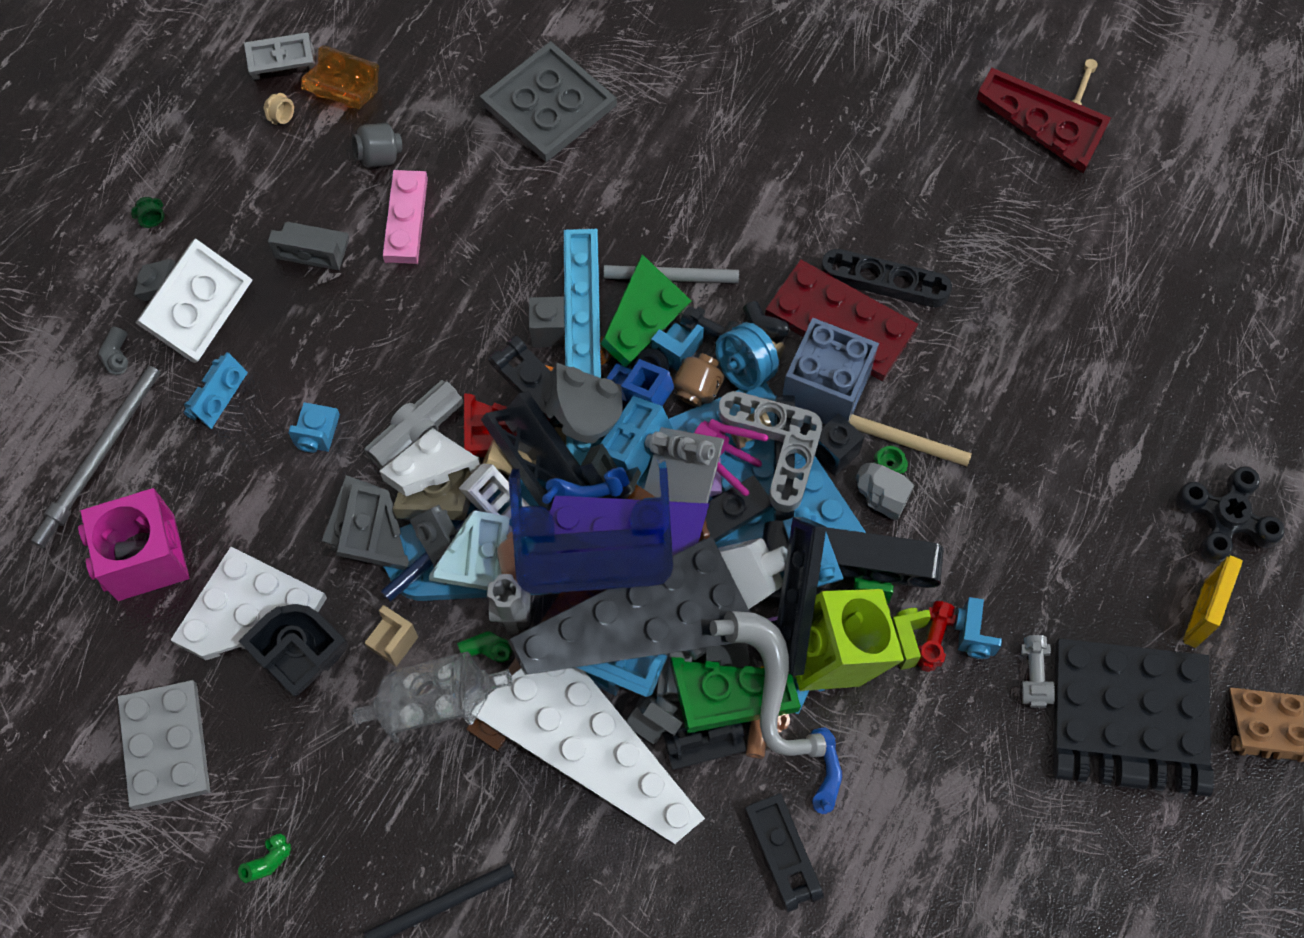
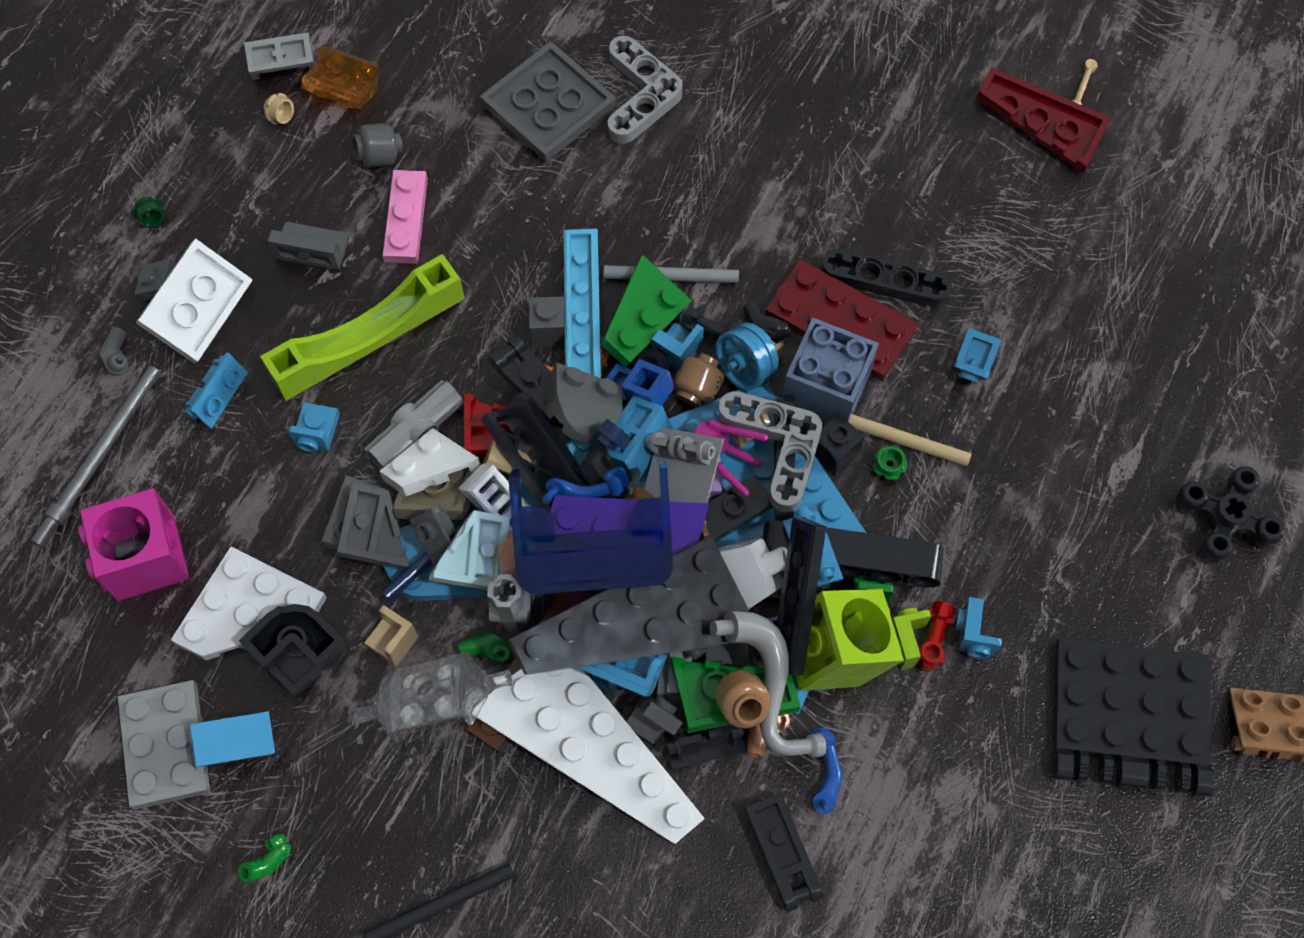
(230, 739): none -> dark azure hinge
(313, 358): none -> lime arch
(611, 435): none -> dark blue plate
(651, 91): none -> light grey beam
(743, 699): none -> medium nougat head
(884, 489): light grey rock -> none
(976, 355): none -> dark azure bracket
(1036, 691): light grey bar -> none
(1212, 601): yellow tile -> none

